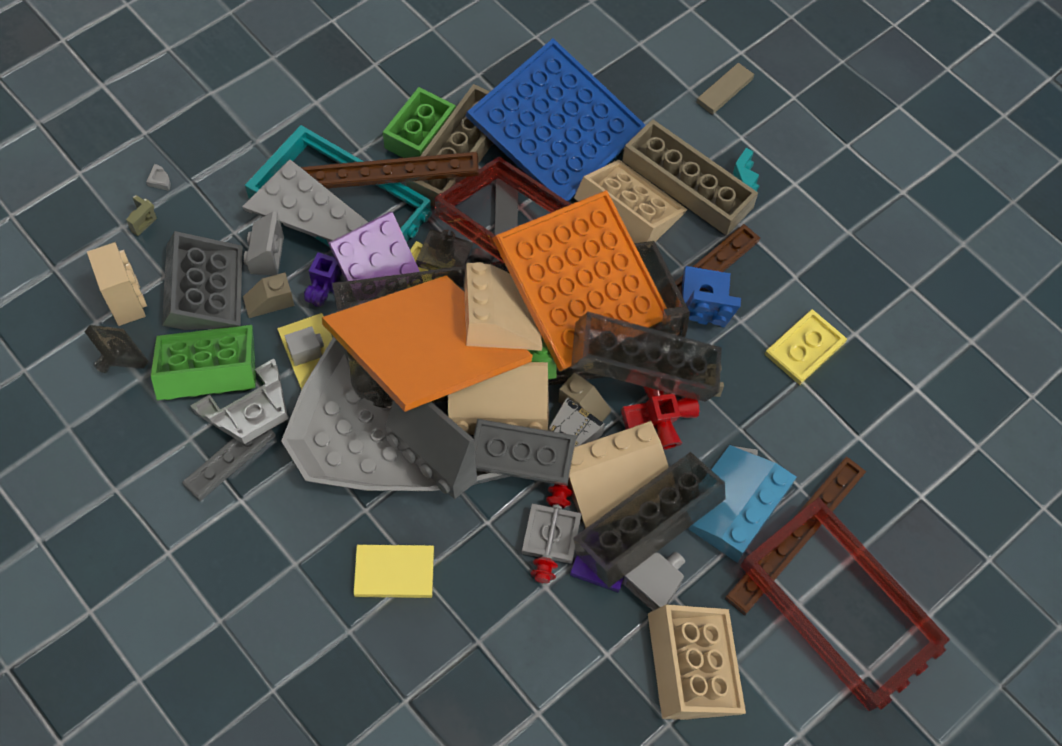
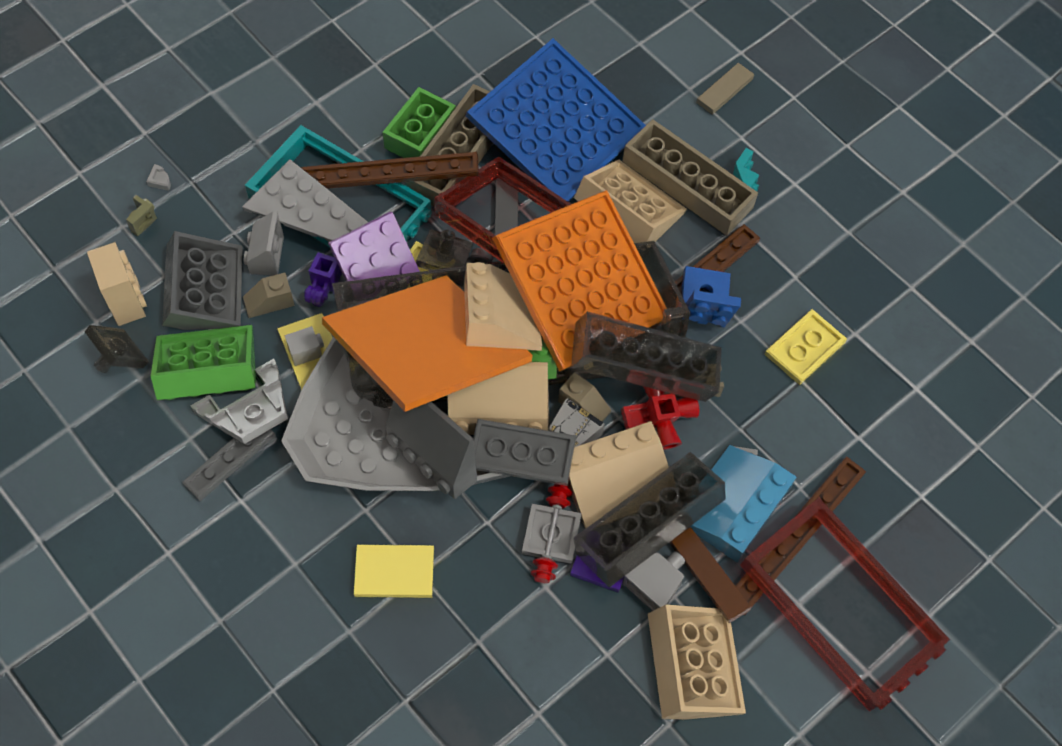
(710, 575): none -> reddish brown tile

